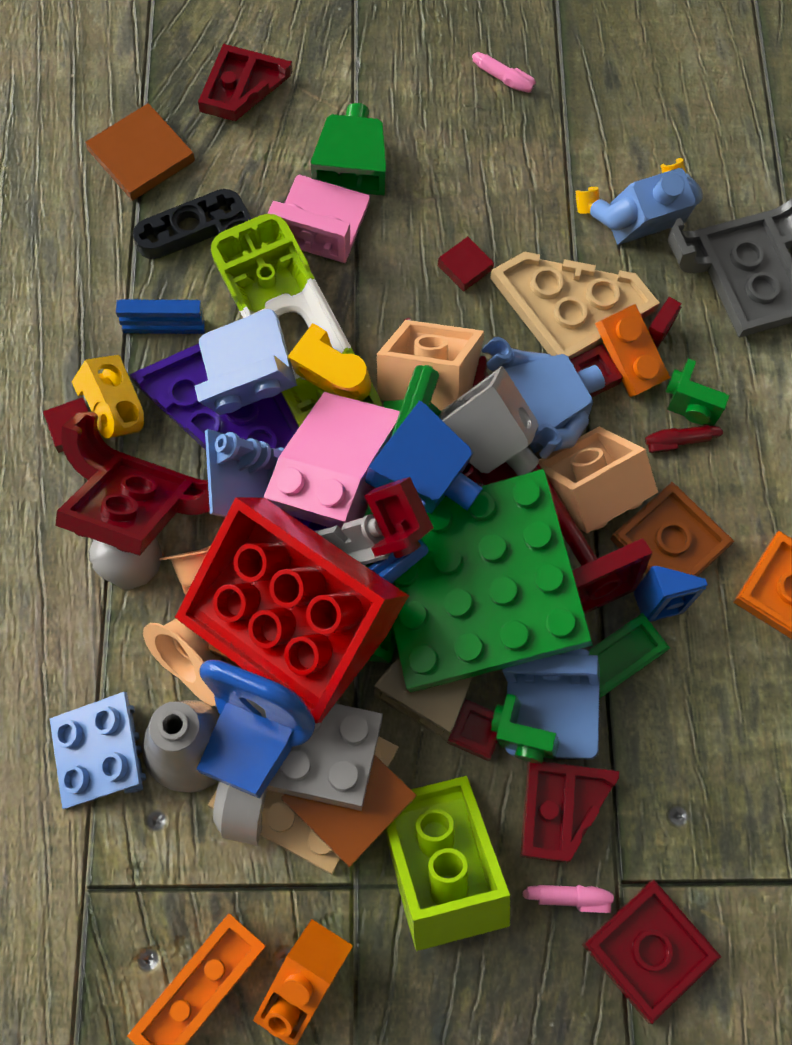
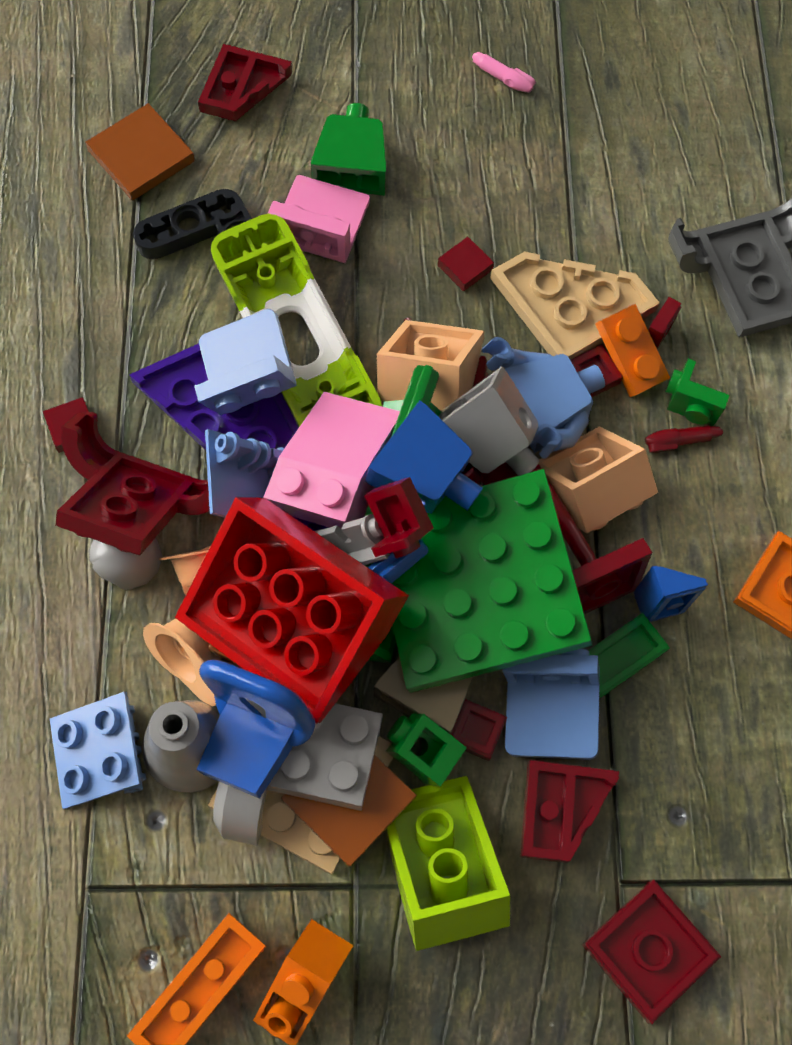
(110, 396): yellow leg -> none
(160, 316): blue tile -> none
(328, 368): yellow leg -> none
(438, 752): none -> green brick
(529, 742): green bracket -> none
(584, 898): bright pink piece -> none
(645, 204): medium blue torso -> none
(676, 533): dark orange tile -> none

